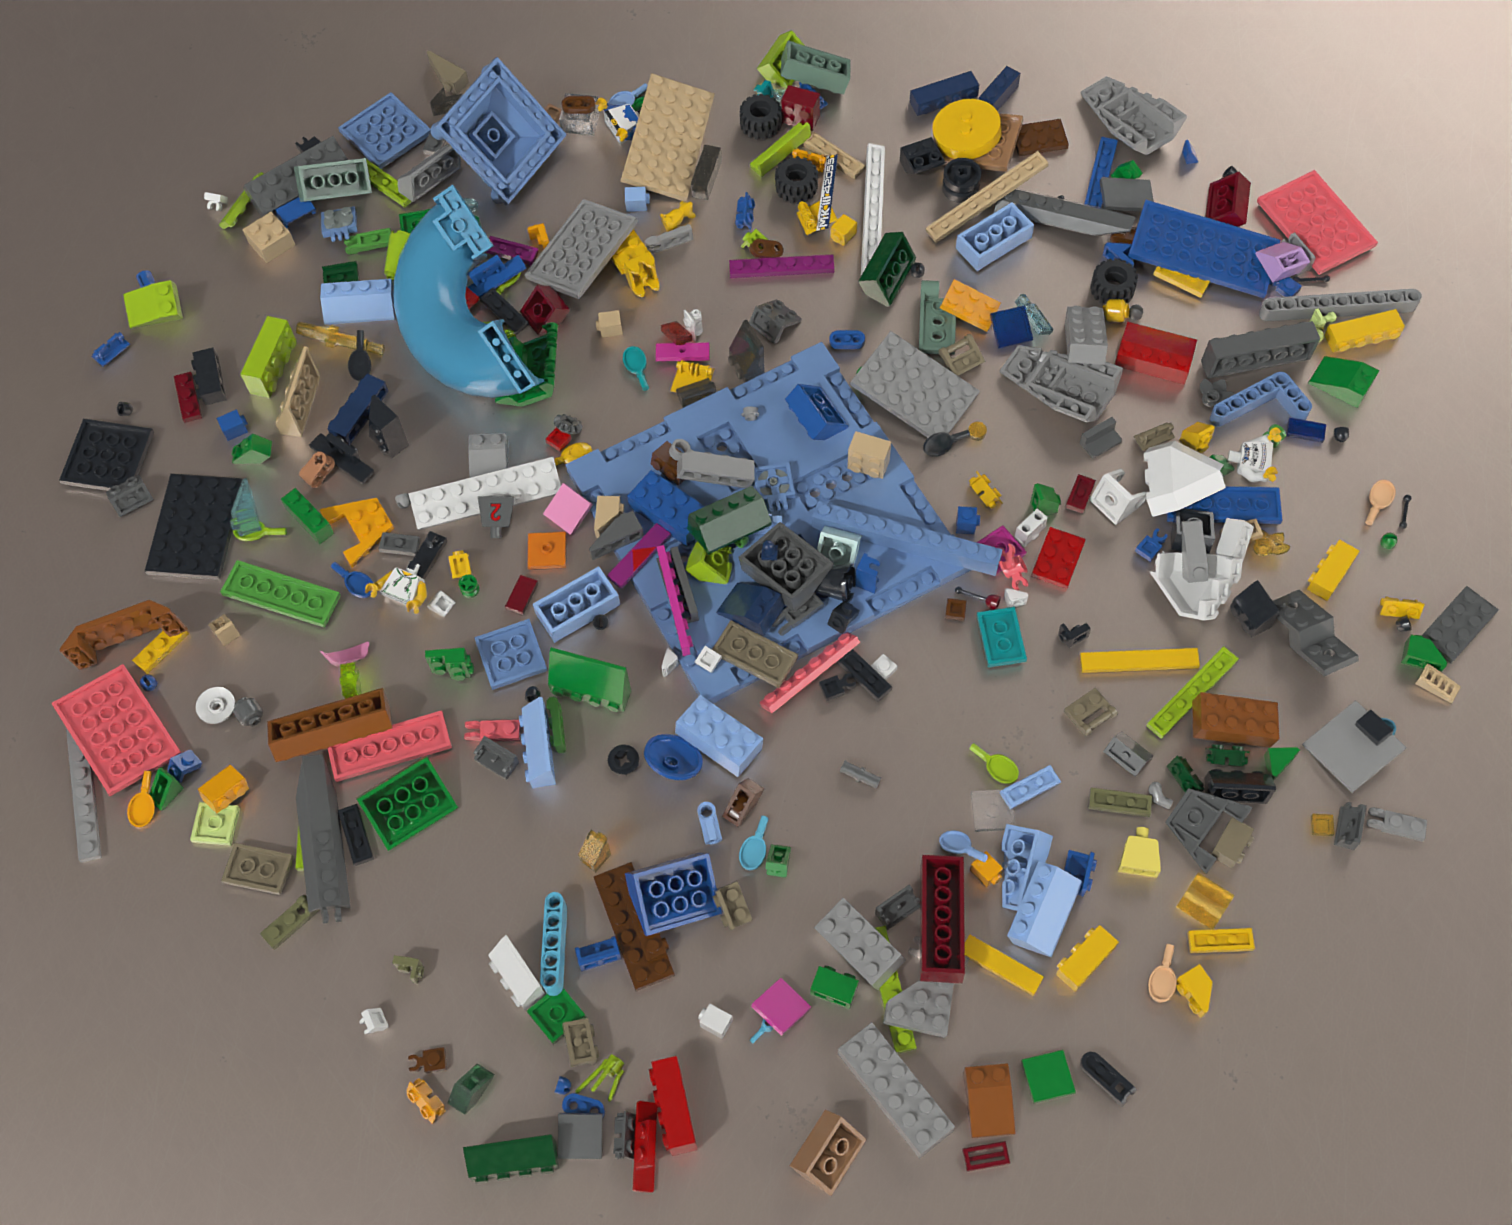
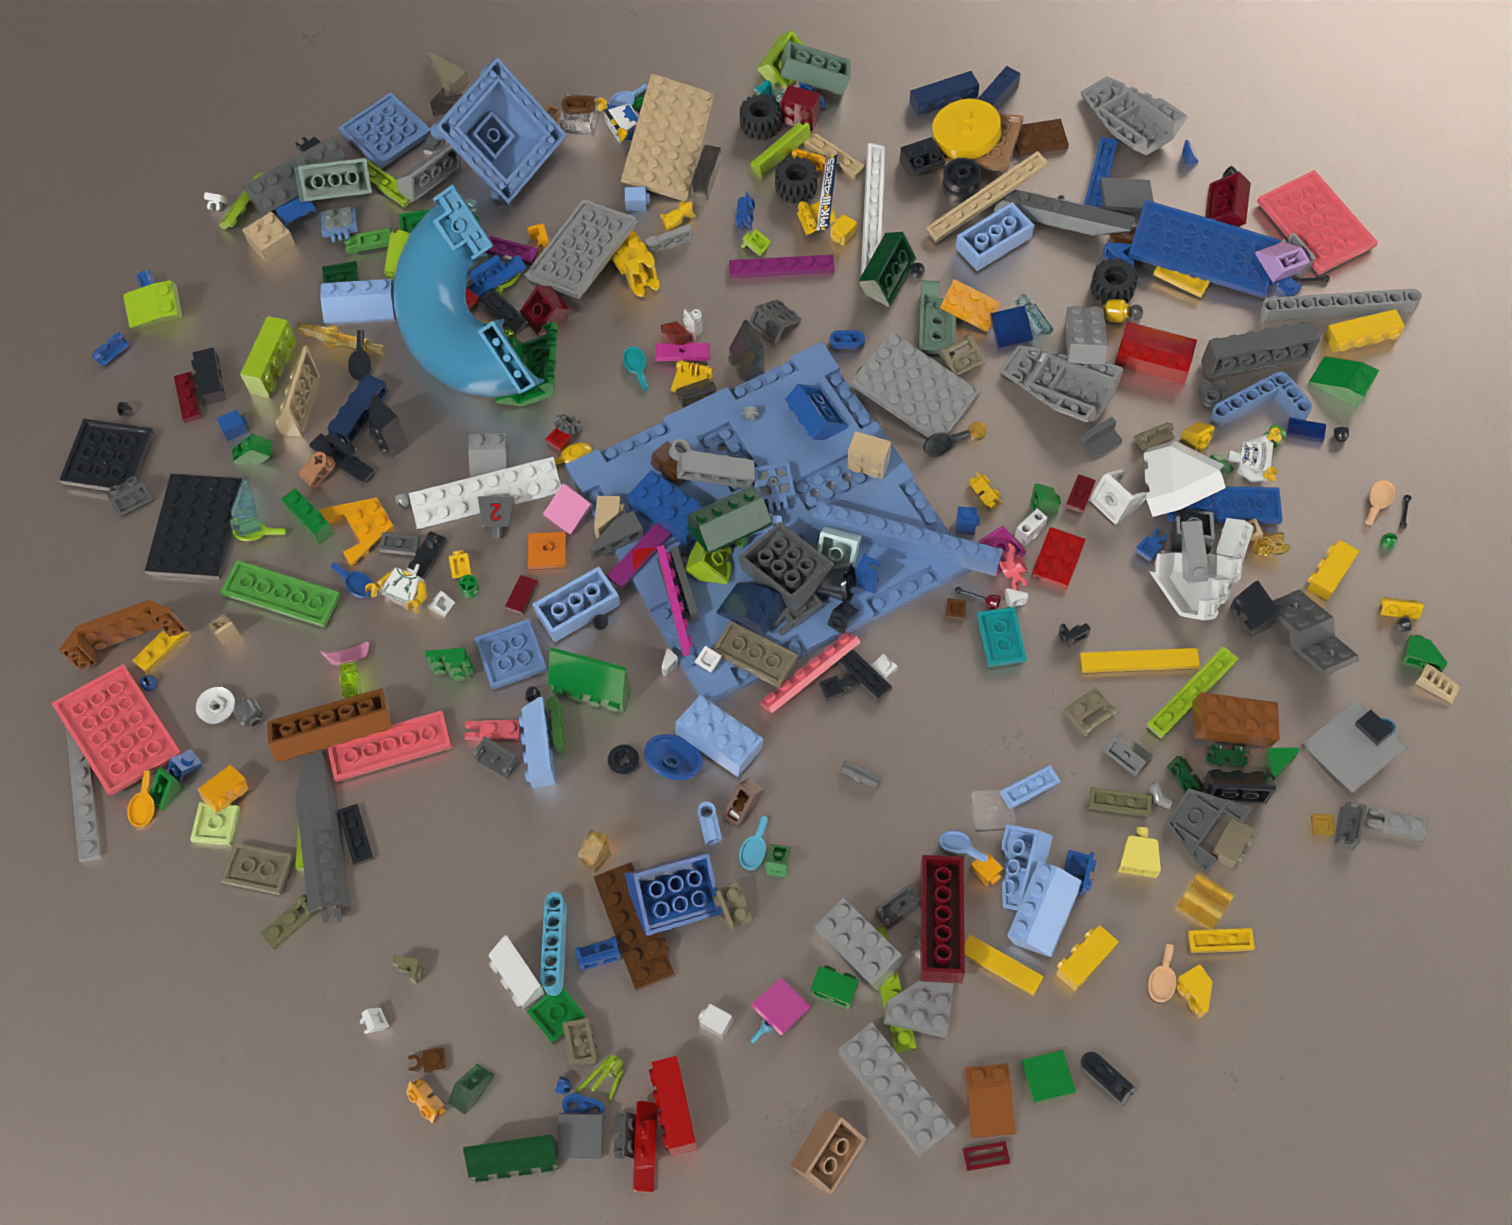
(406, 802): green slope -> none
(609, 324): tan brick -> none
(767, 248): reddish brown plate -> none
(769, 550): dark blue piece -> none
(998, 766): lime piece -> none
(1127, 170): green bracket -> none
(1320, 321): yellowish green piece -> none
(1460, 623): dark grey plate -> none

